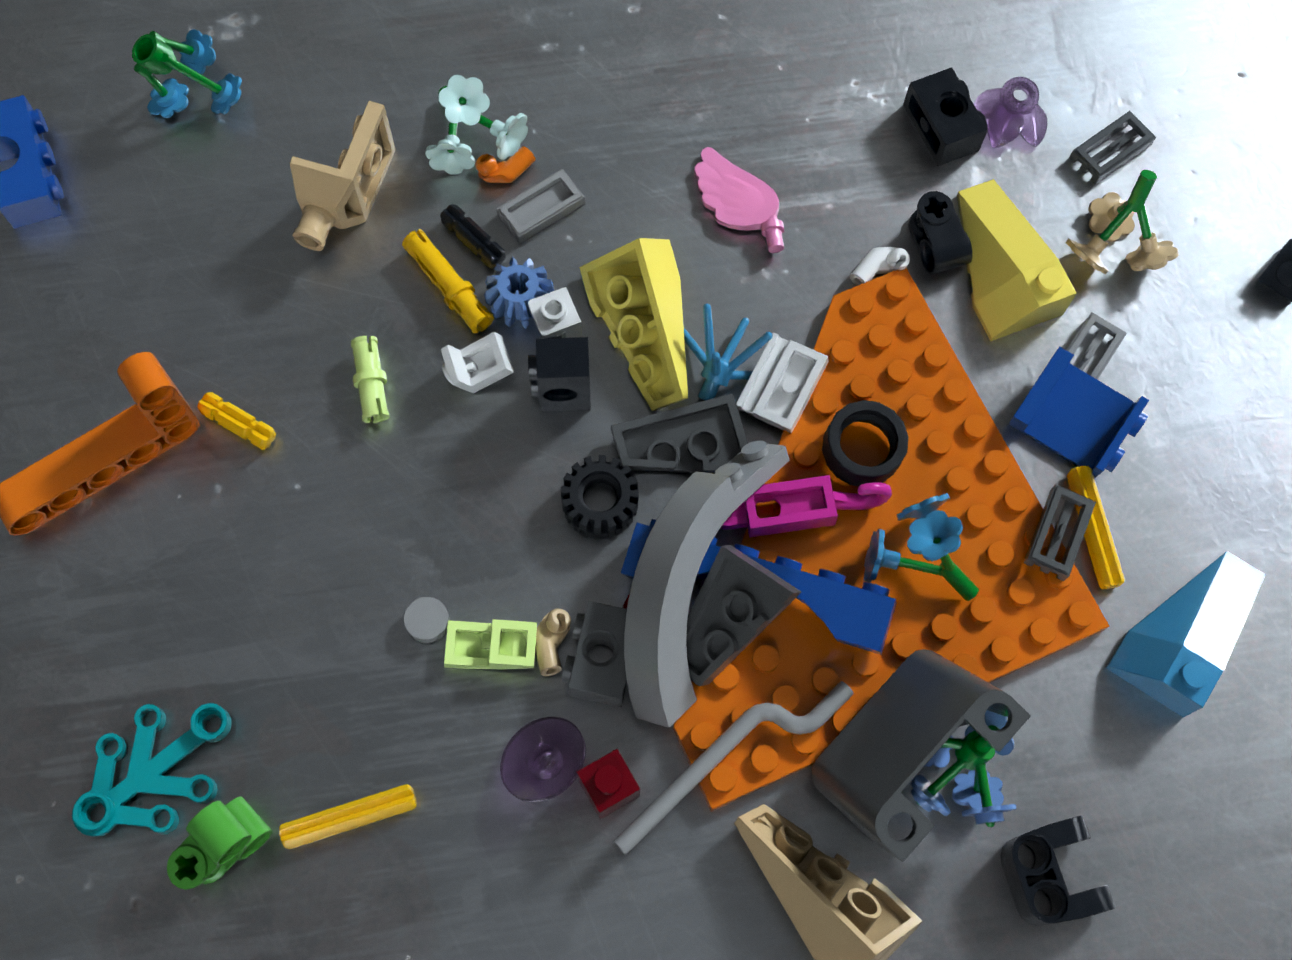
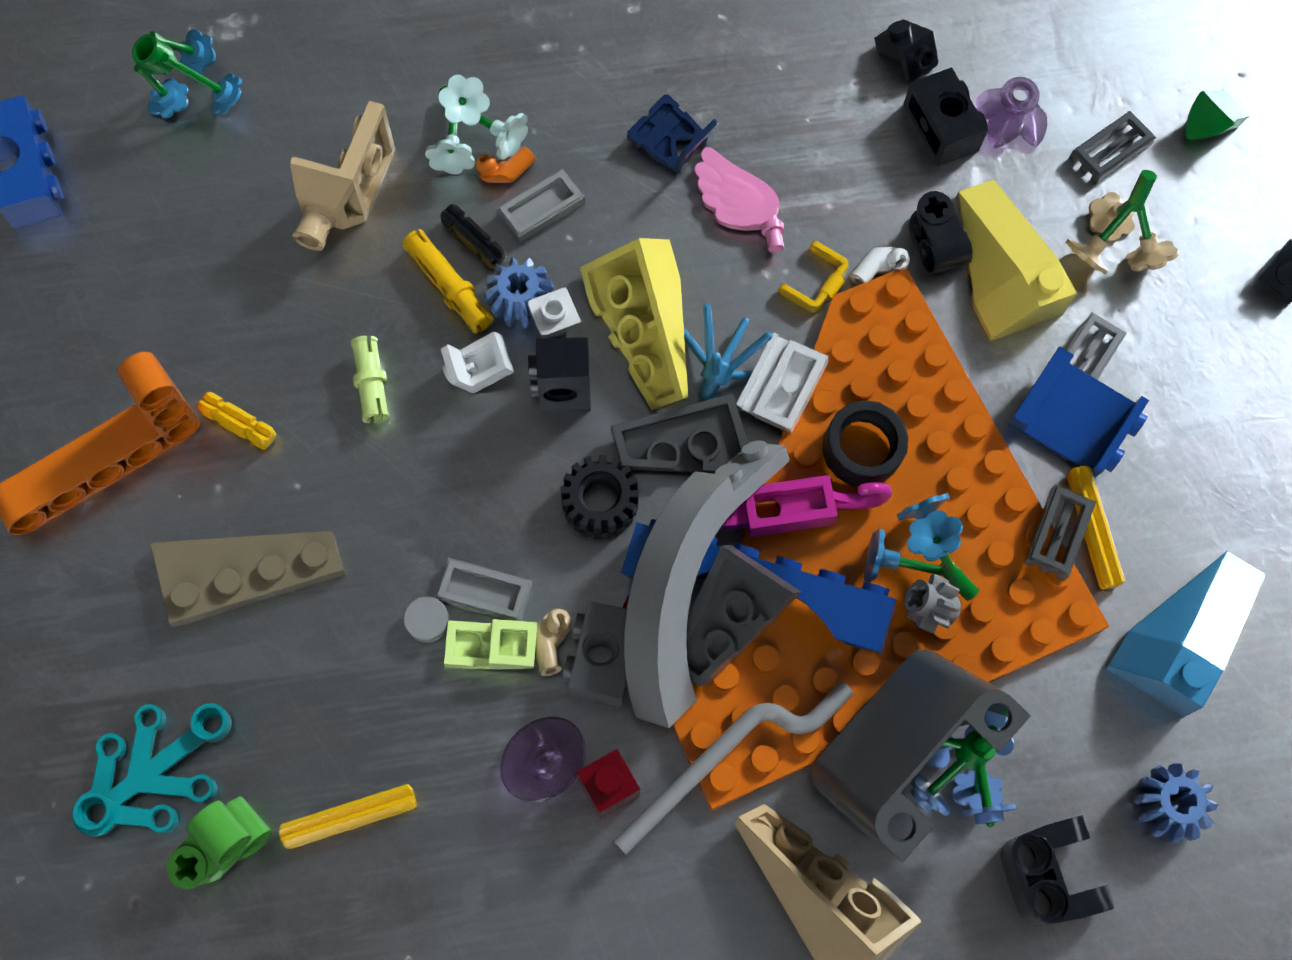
(233, 572): none -> dark tan wing
(483, 591): none -> light grey tile
(665, 127): none -> dark blue piece
(828, 289): none -> yellow piece
(911, 46): none -> black bracket
(932, 603): none -> light grey gear
(1192, 800): none -> medium blue gear
(1213, 115): none -> green tile

